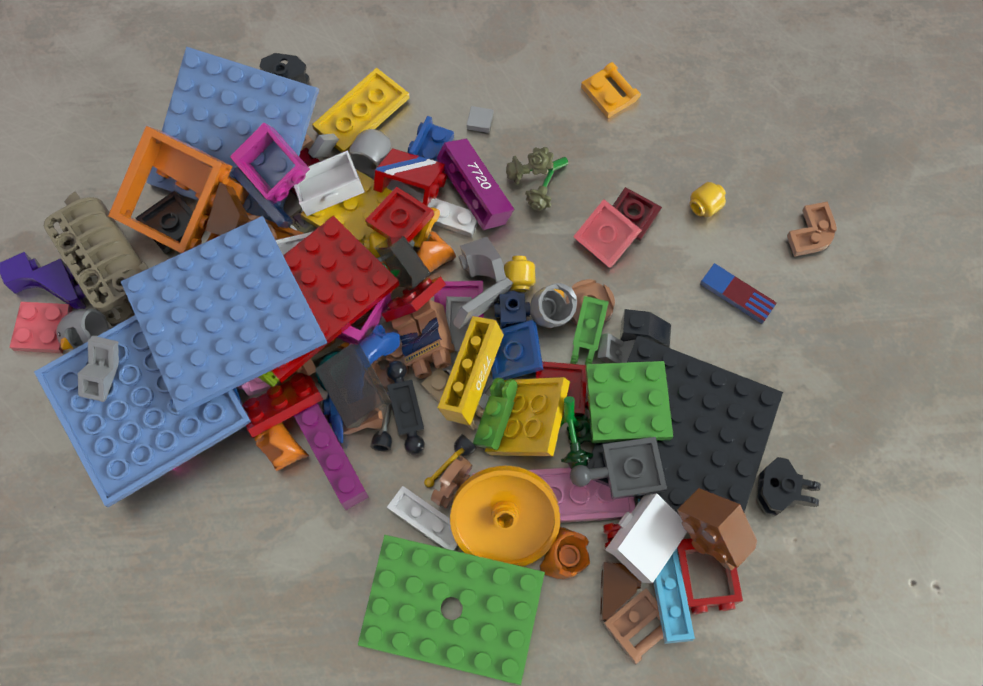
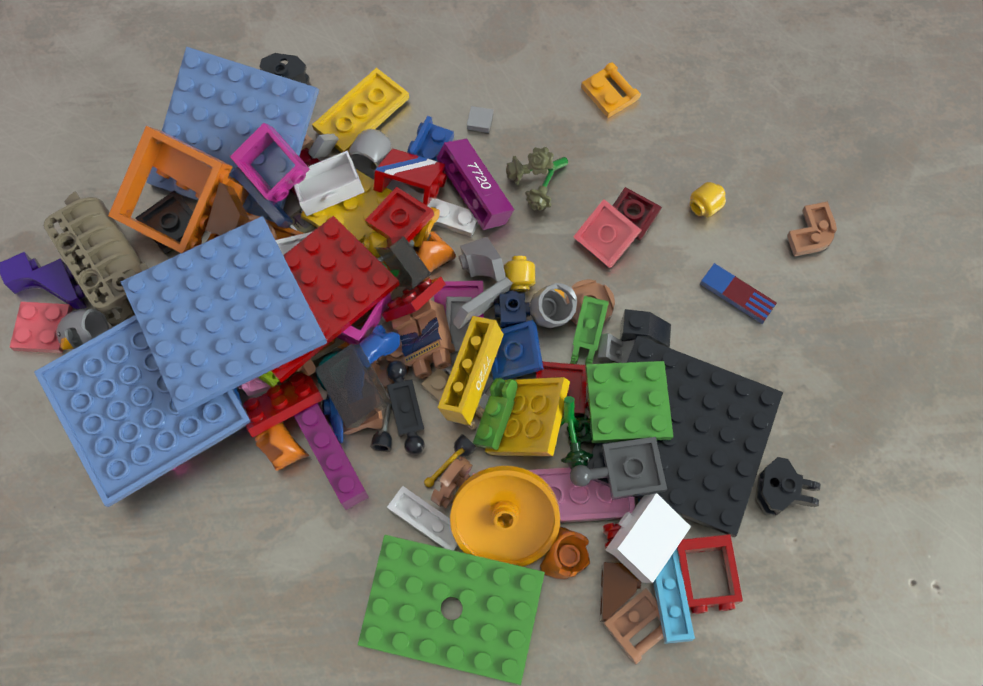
(98, 374): light grey slope -> none
(718, 528): dark orange hinge -> none

